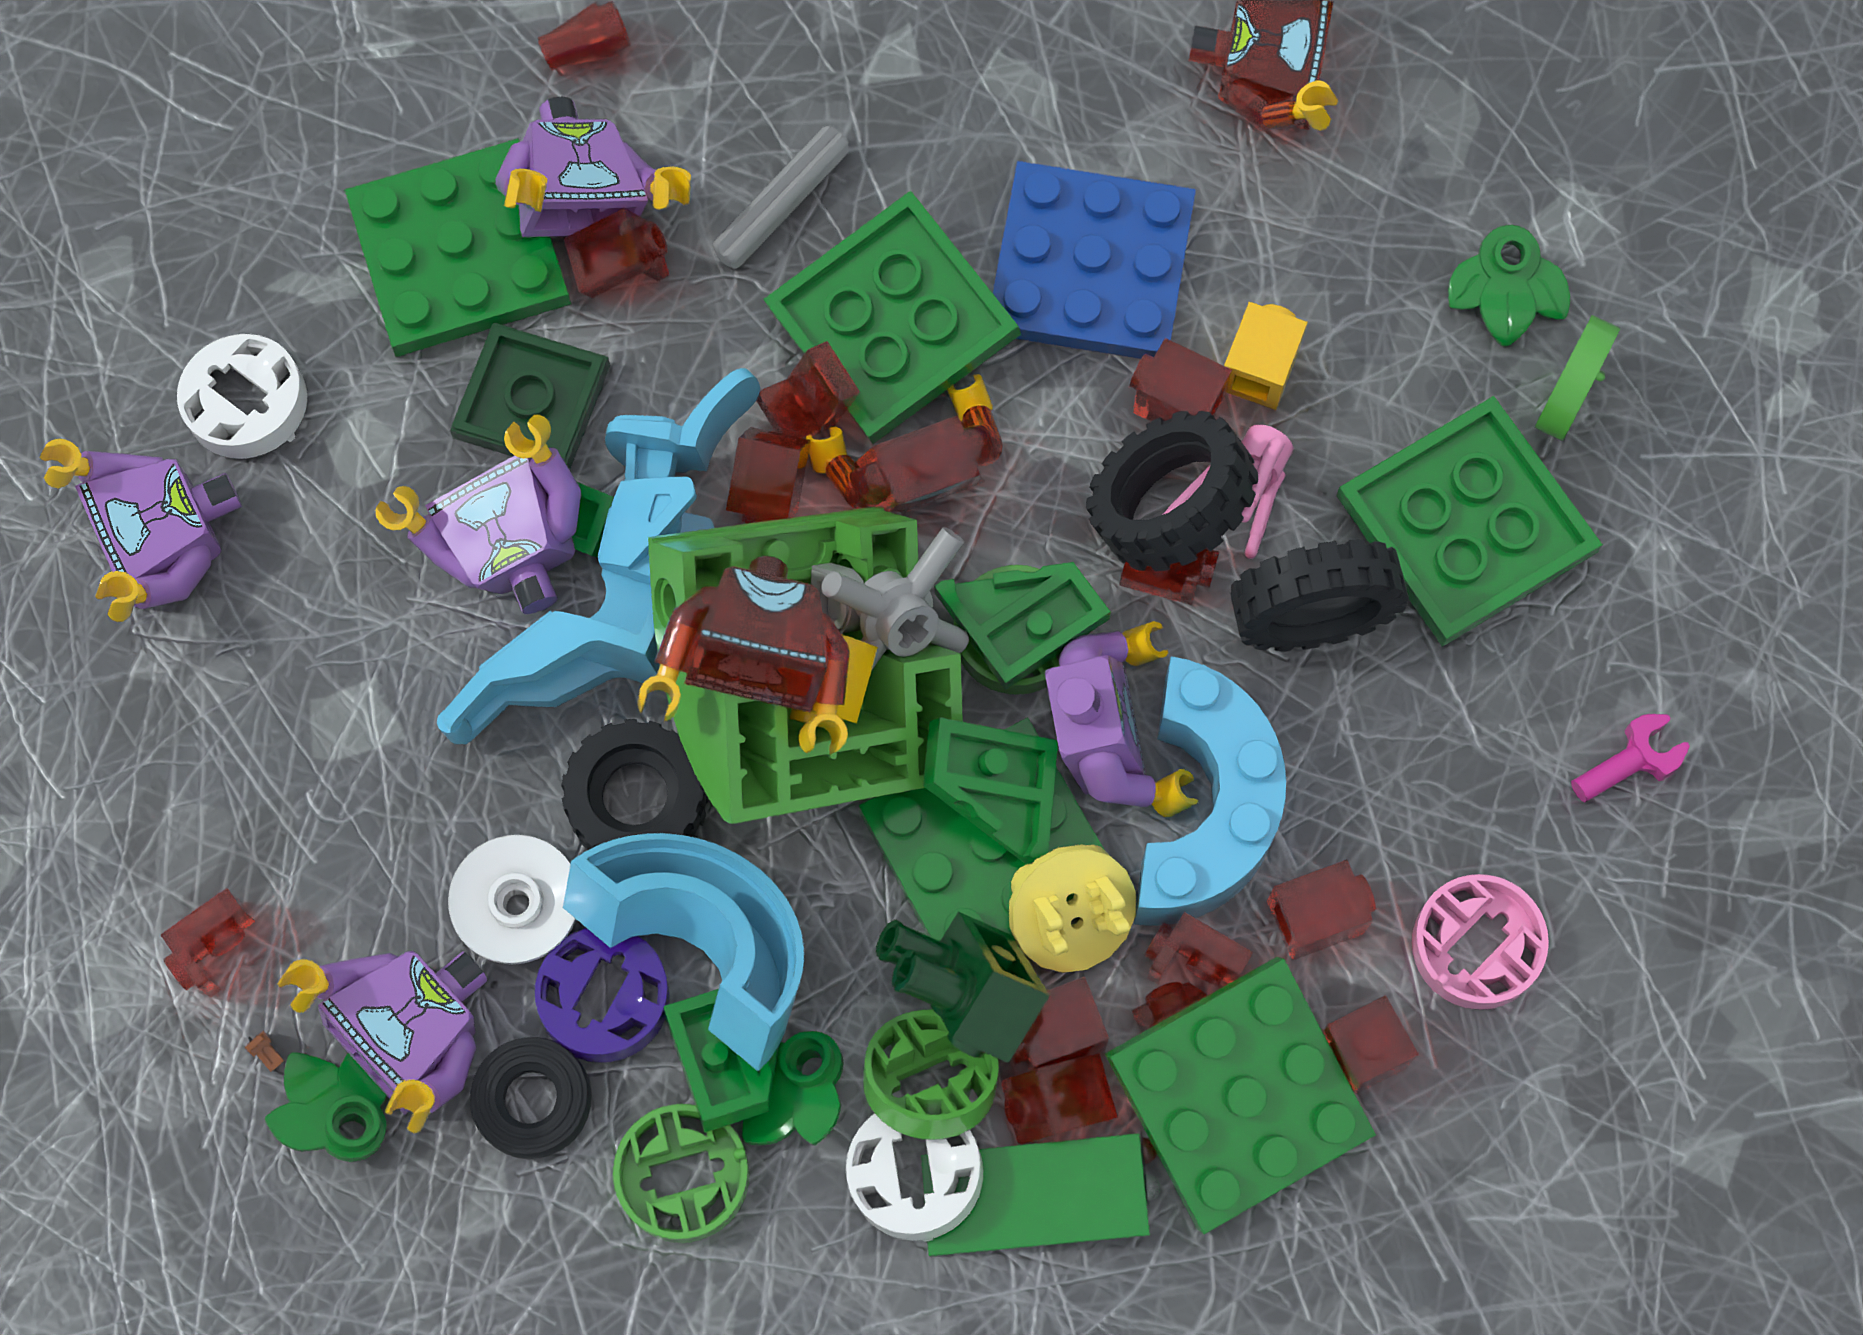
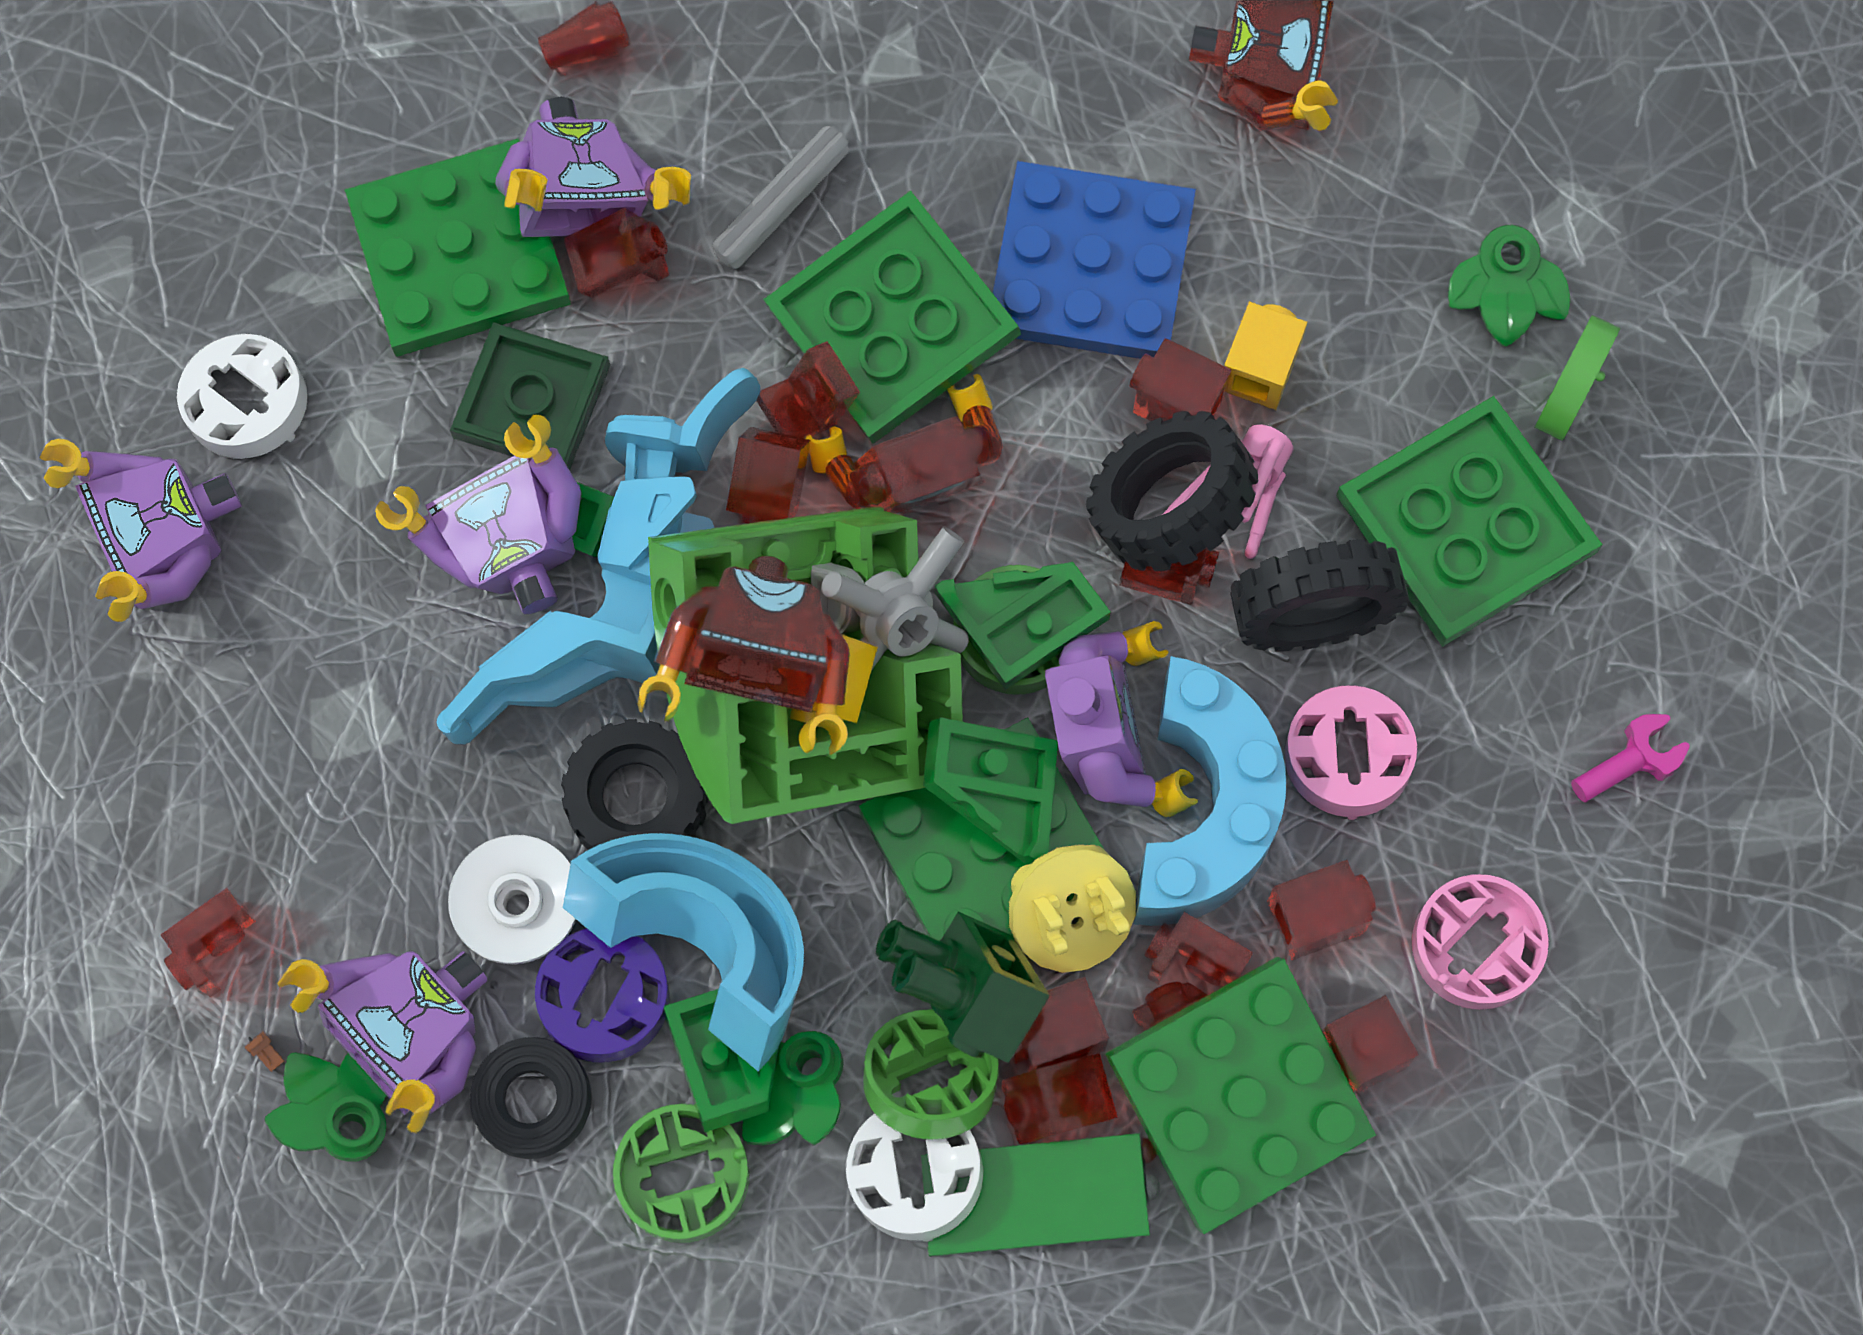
(1331, 789): none -> bright pink piece

